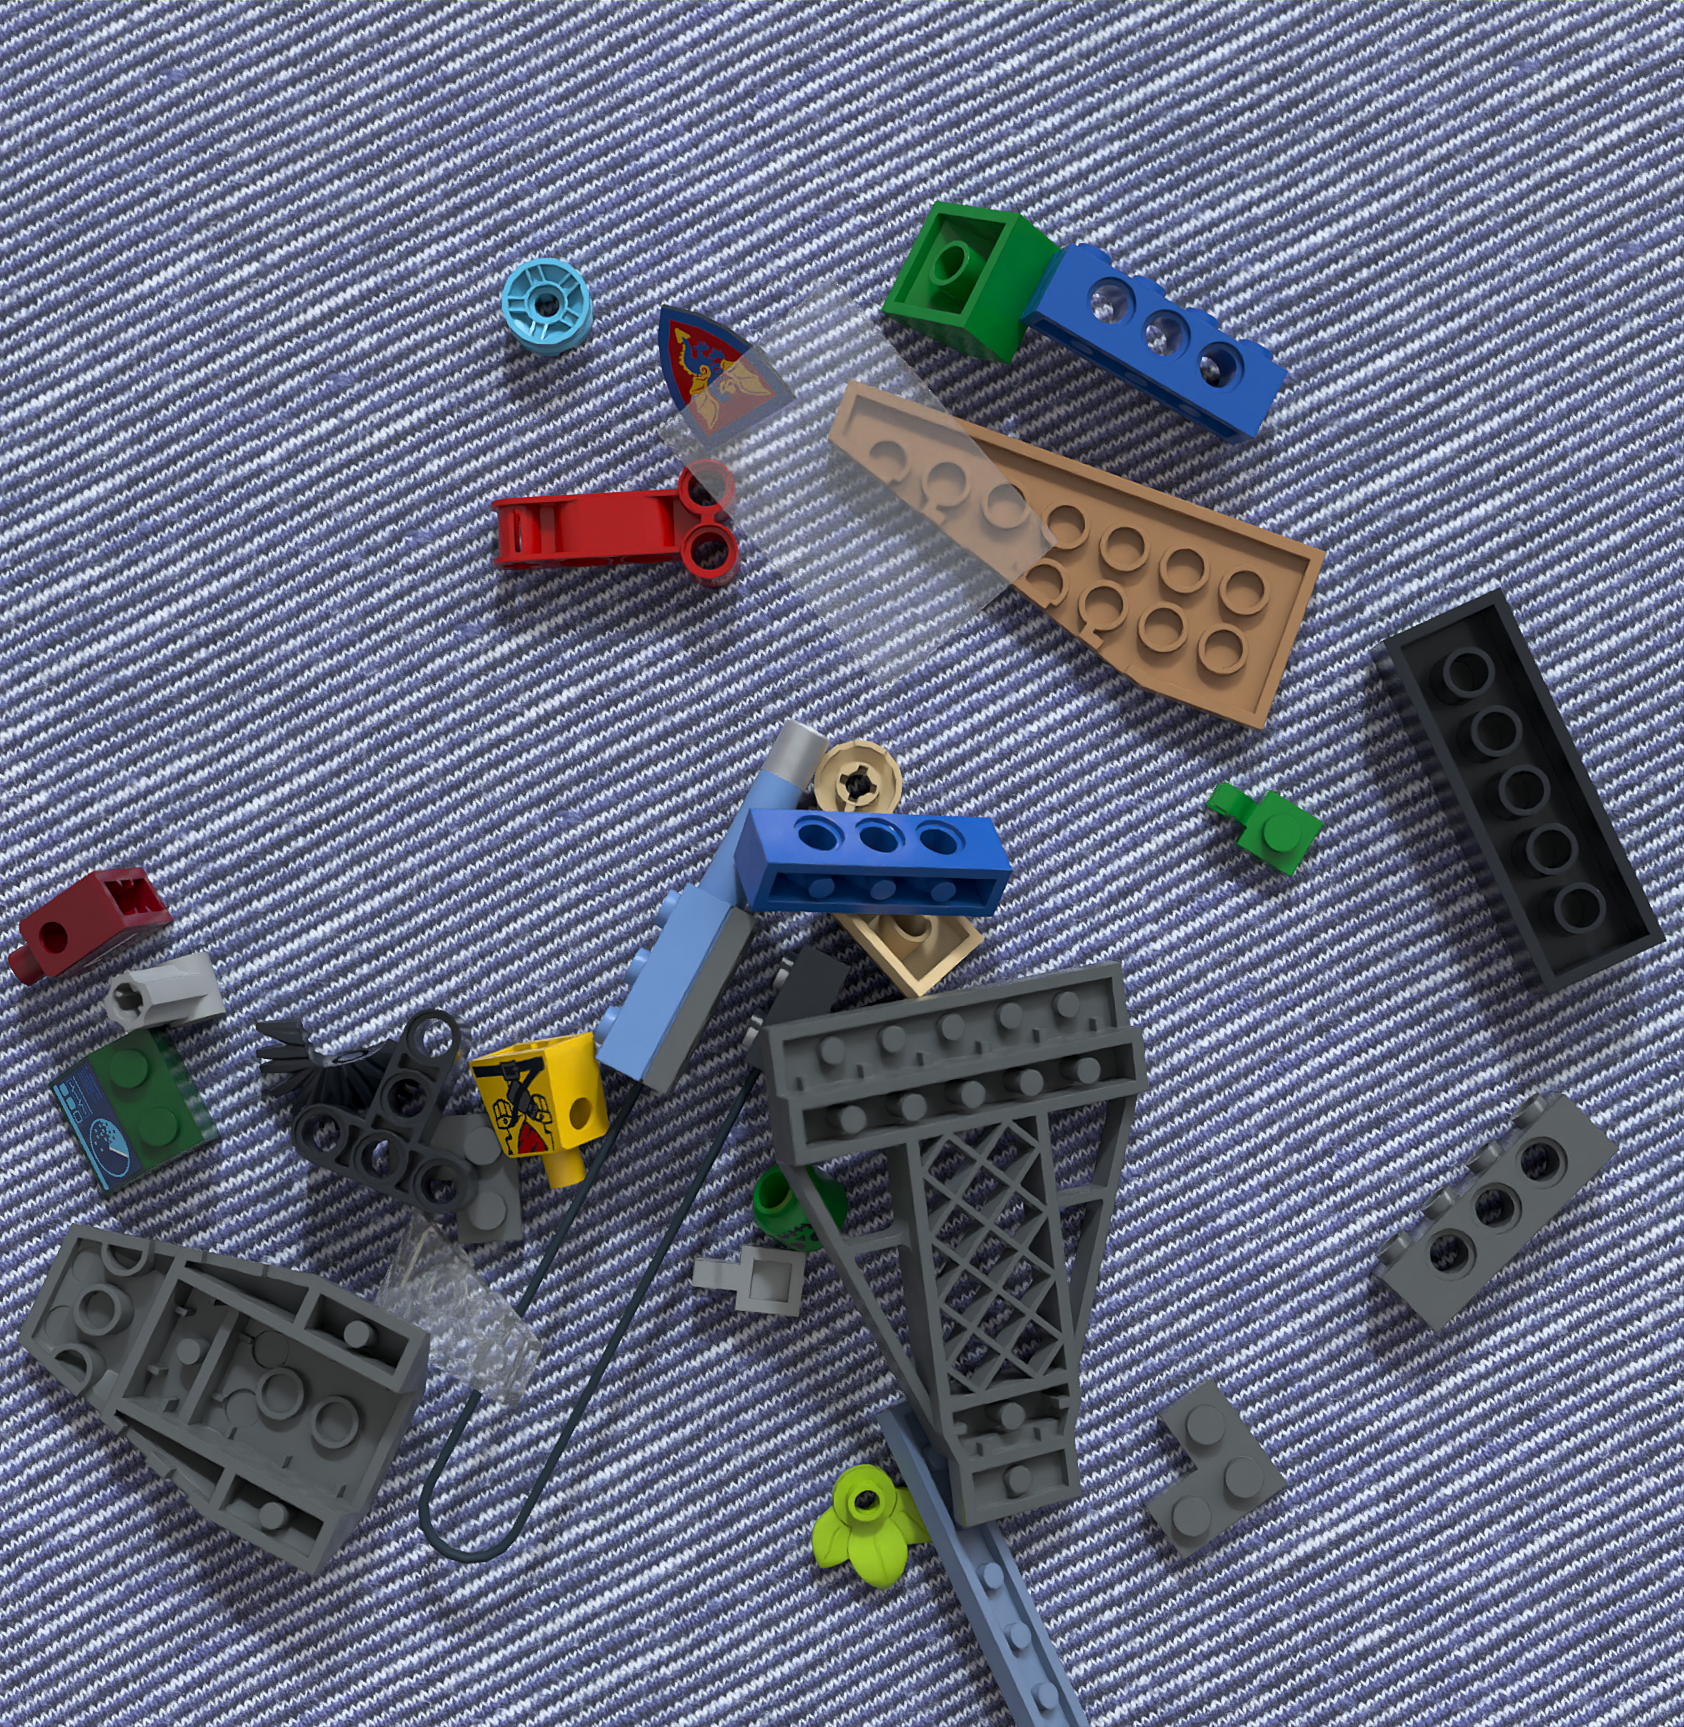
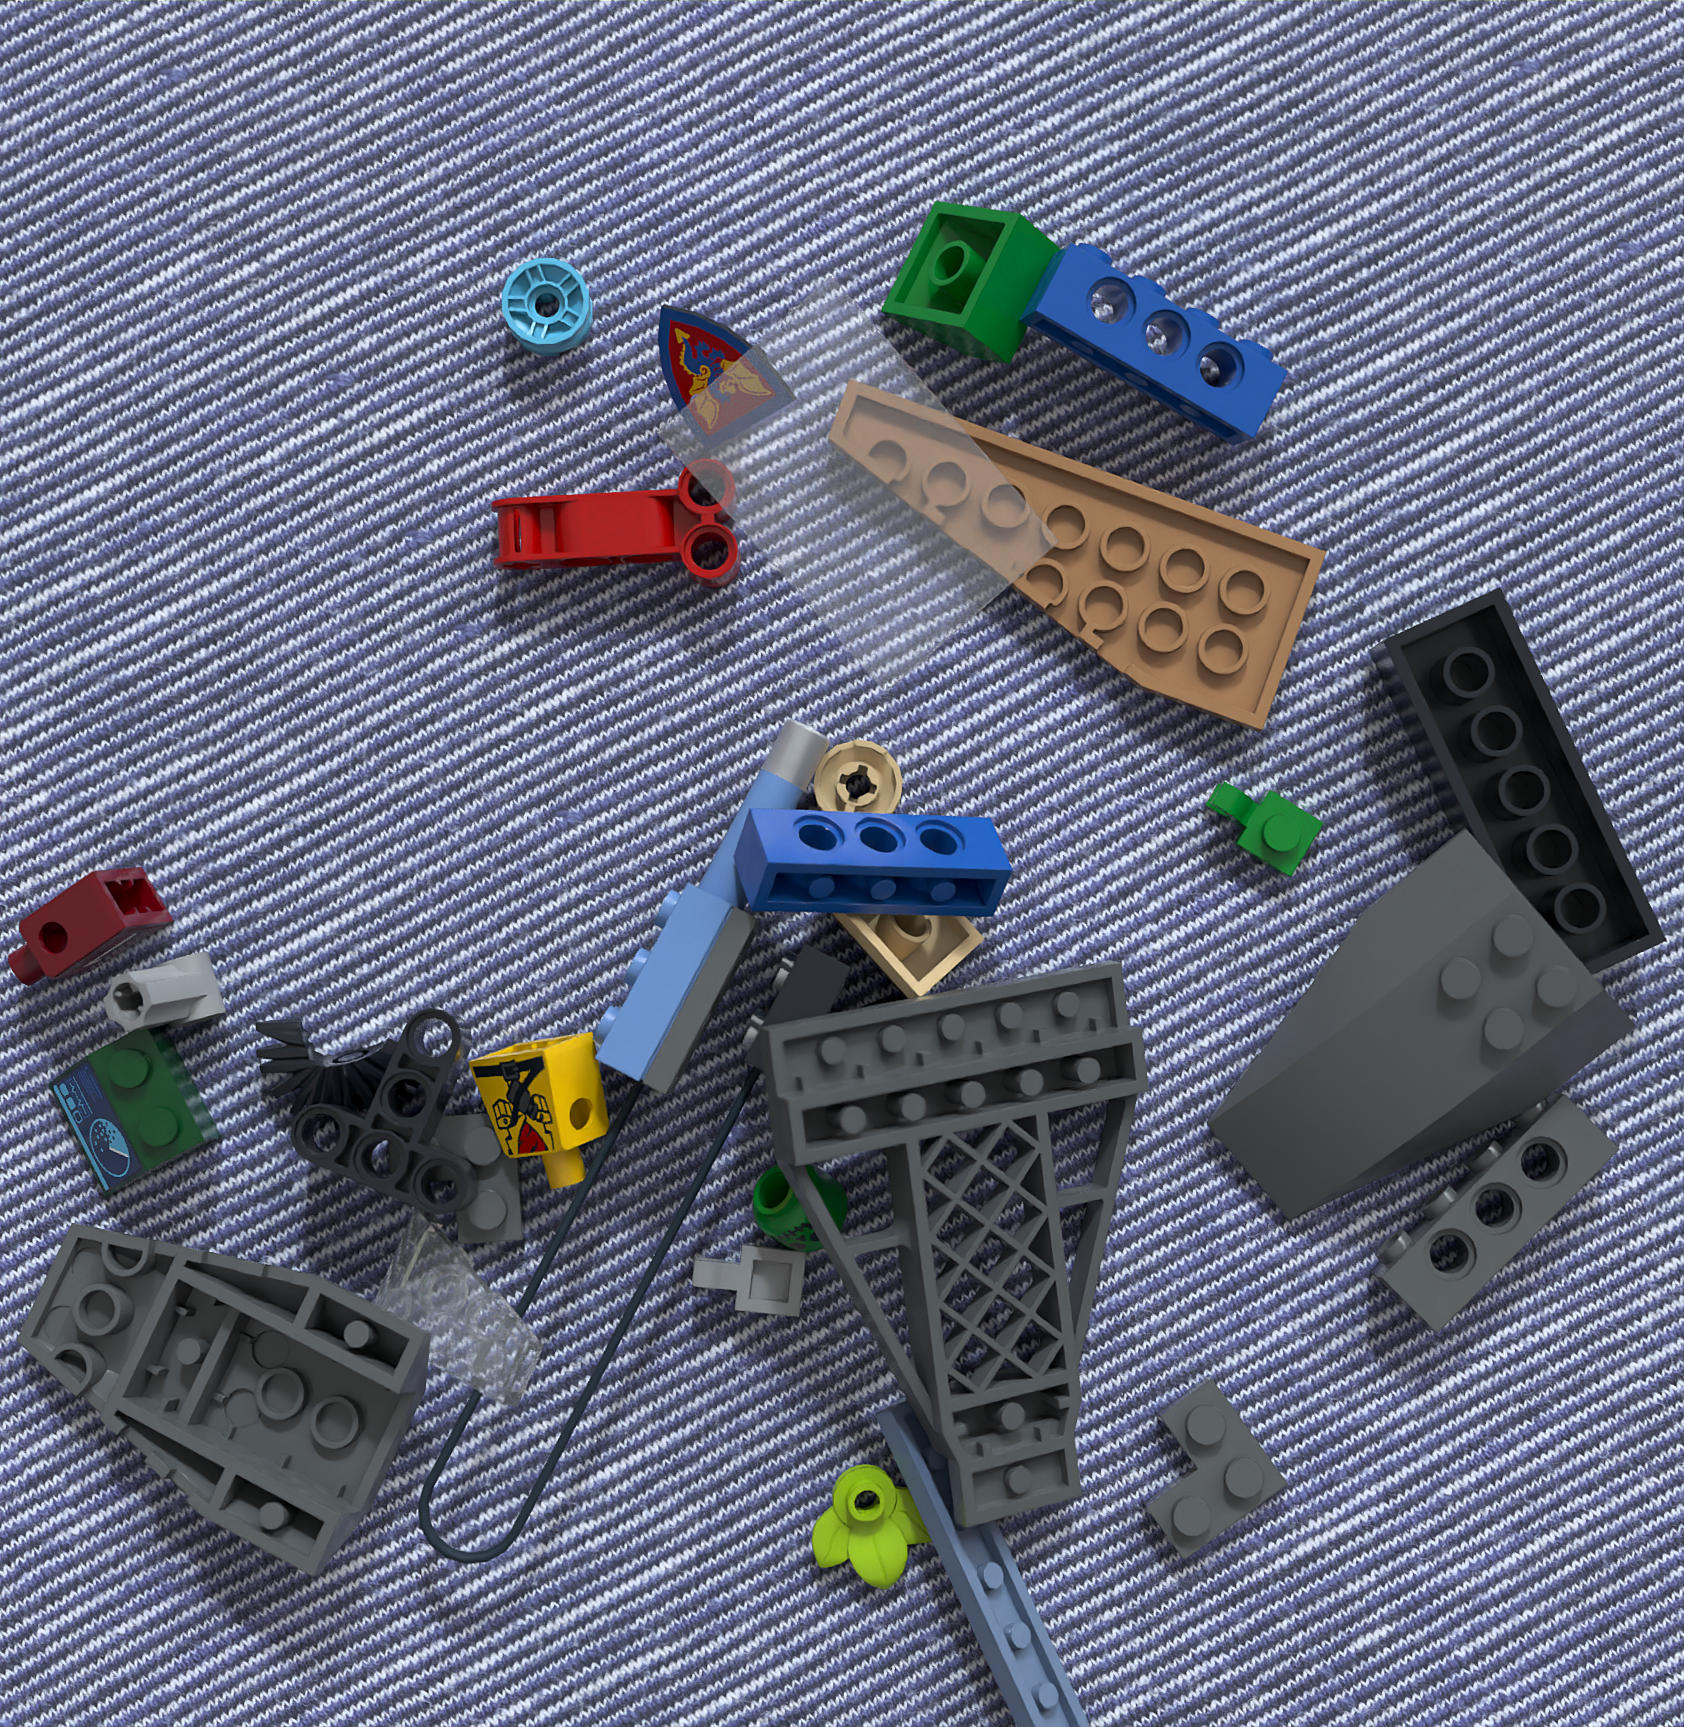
(1416, 1035): none -> dark grey wedge

